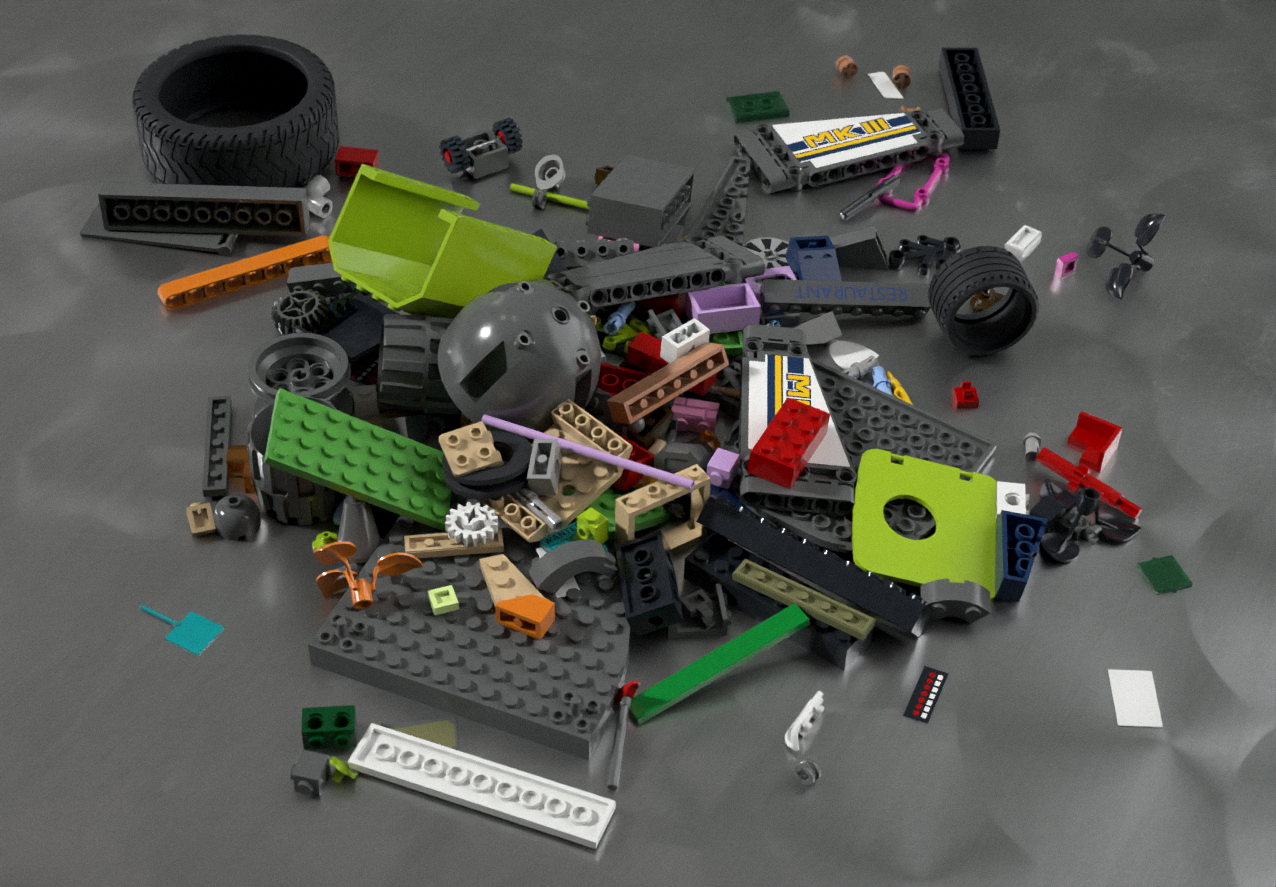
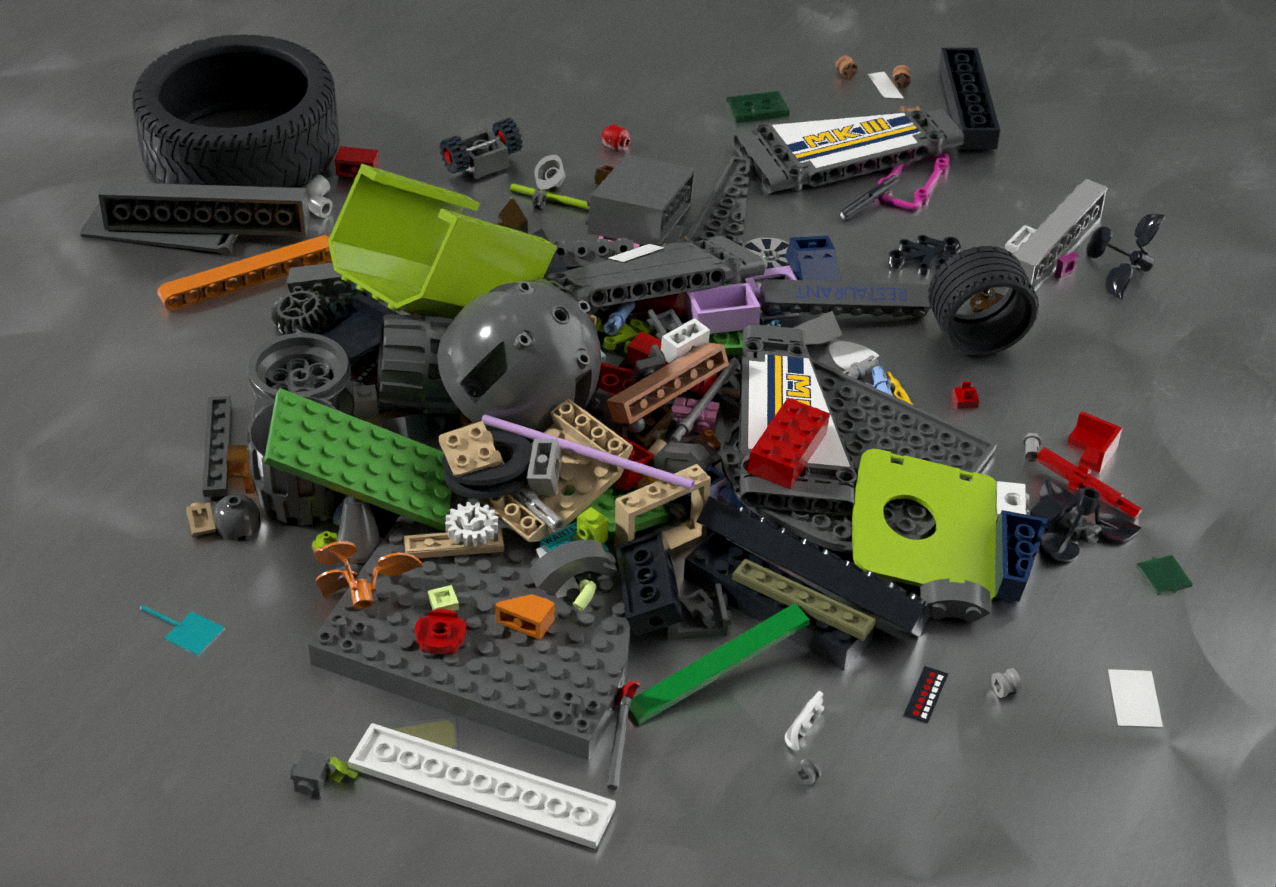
(329, 727): dark green brick -> none
(435, 643): none -> red plate
(505, 579): tan wing -> none
(513, 217): none -> dark brown slope
(587, 592): none -> yellowish green arm
(615, 137): none -> red head
(636, 252): none -> white sticker
(648, 366): none -> dark grey bracket
(686, 424): none -> light grey bar
(723, 468): lavender brick -> none
(861, 249): dark grey slope -> none
(1006, 683): none -> light grey wheel
(1061, 231): none -> light grey brick

